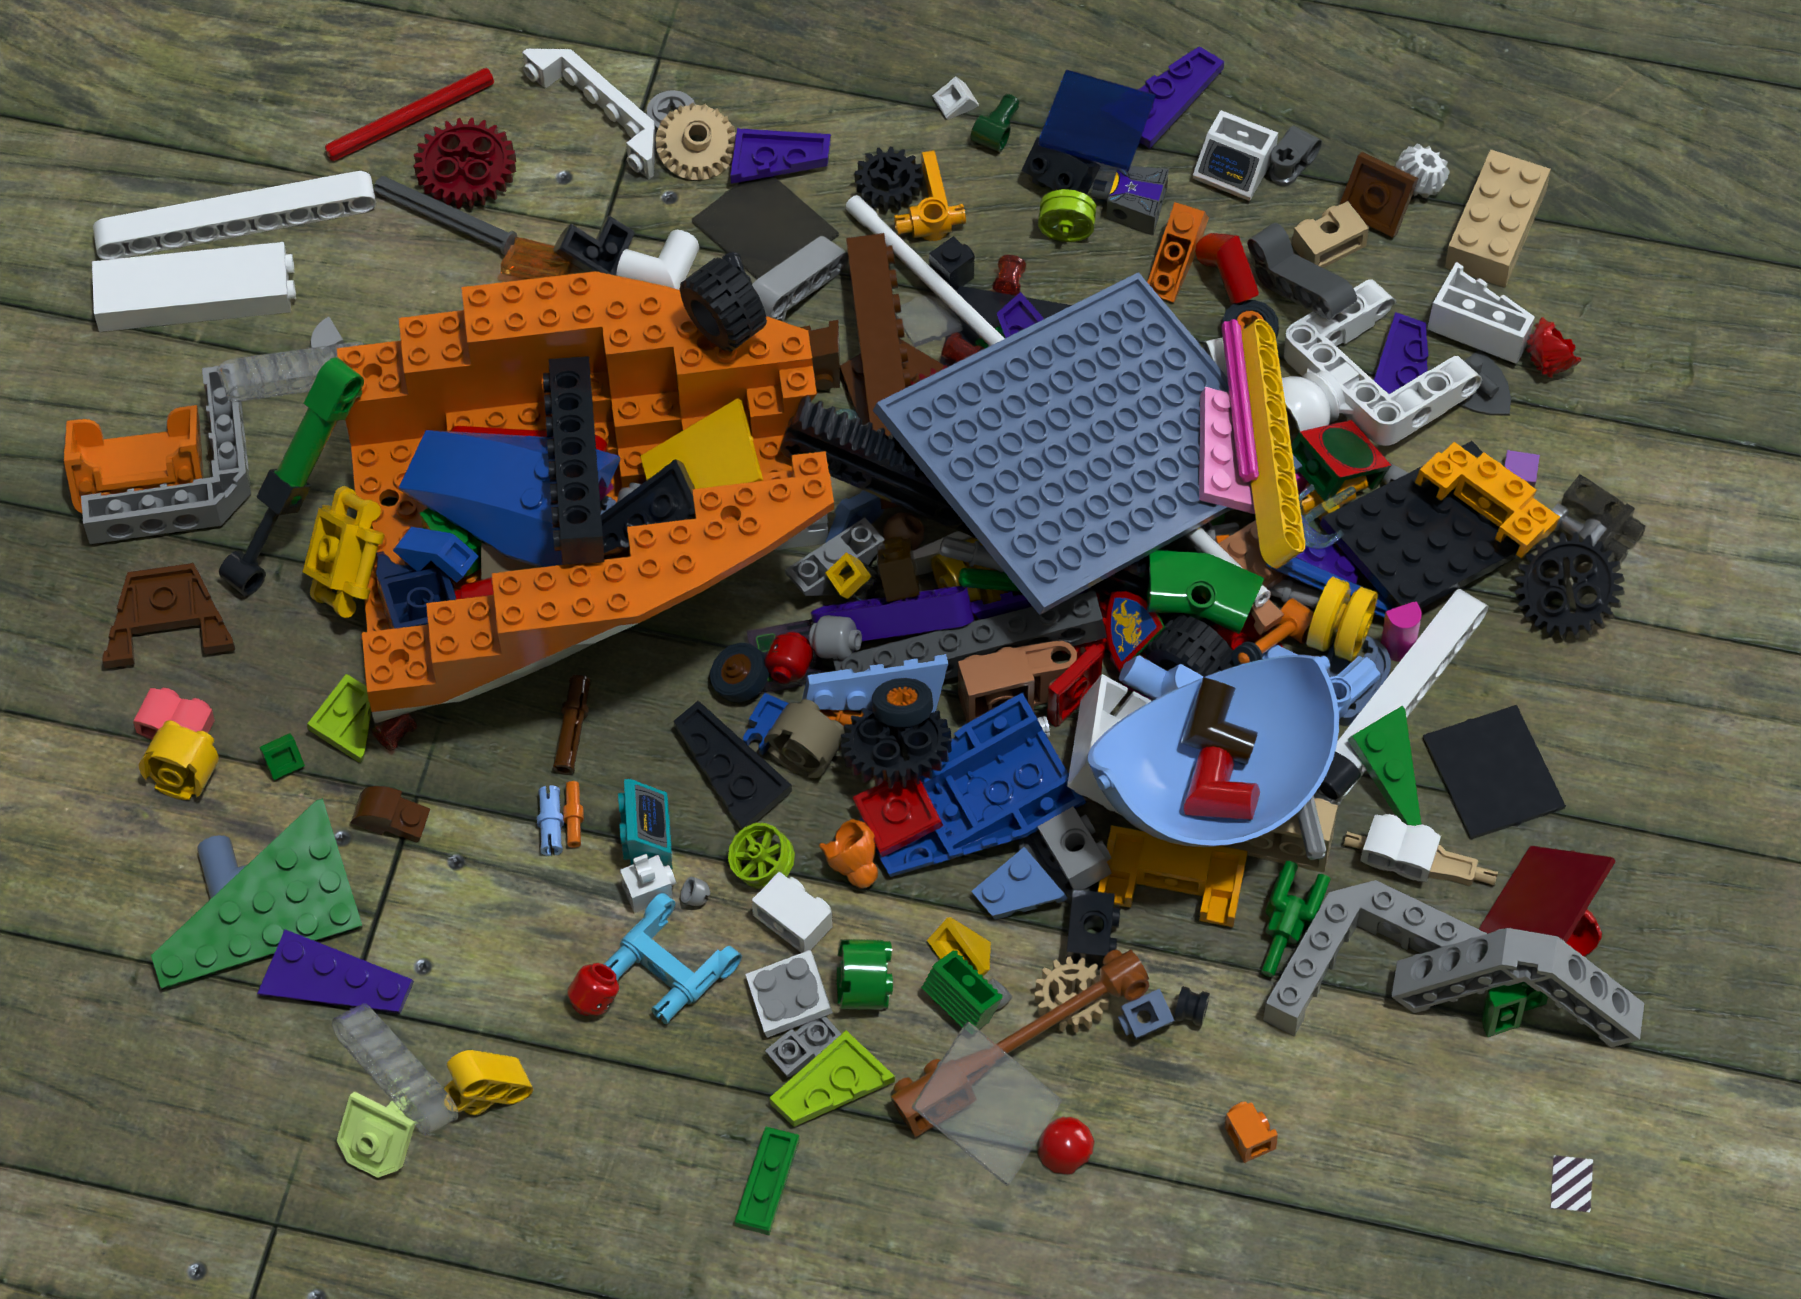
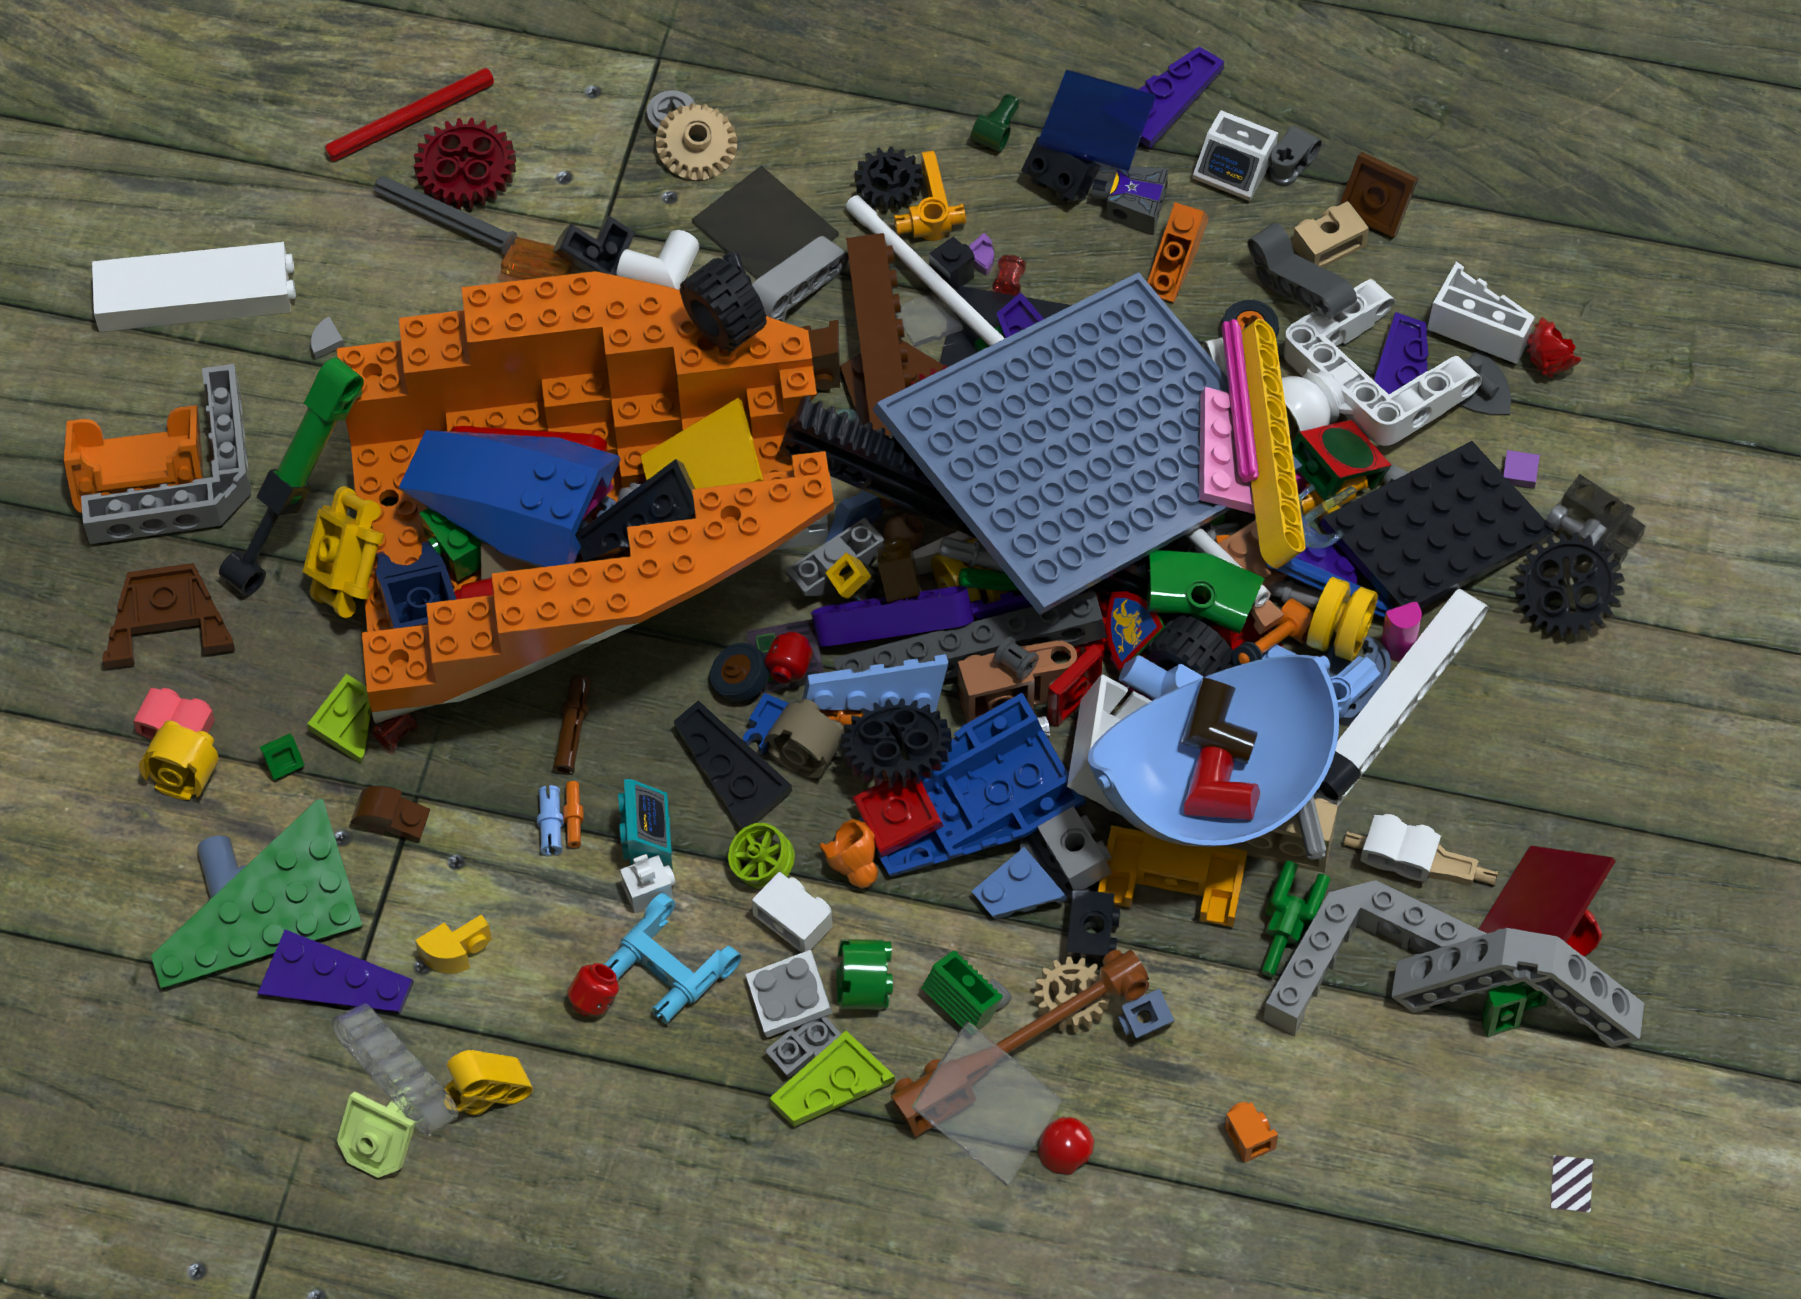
(234, 215): white beam -> none
(275, 372): clear beam -> none
(442, 548): blue slope -> none
(448, 950): none -> yellow brick
(551, 64): white slope -> none
(575, 461): black brick -> none
(694, 891): light grey hinge -> none
(767, 1180): green tile -> none
(777, 153): dark purple wing -> none
(835, 637): light grey head -> none
(913, 694): black bush -> none
(955, 98): white slope -> none
(956, 937): yellow slope -> none
(959, 348): clear red bush -> none
(983, 253): none -> medium lavender tile
(1016, 658): none -> dark grey bush
(1067, 215): lime wheel -> none
(1192, 1006): black wheel -> none
(1229, 257): red brick -> none
(1388, 759): green wing -> none
(1425, 166): white gear -> none
(1493, 493): light orange bracket -> none
(1493, 772): black piece -> none
(1498, 217): tan brick -> none

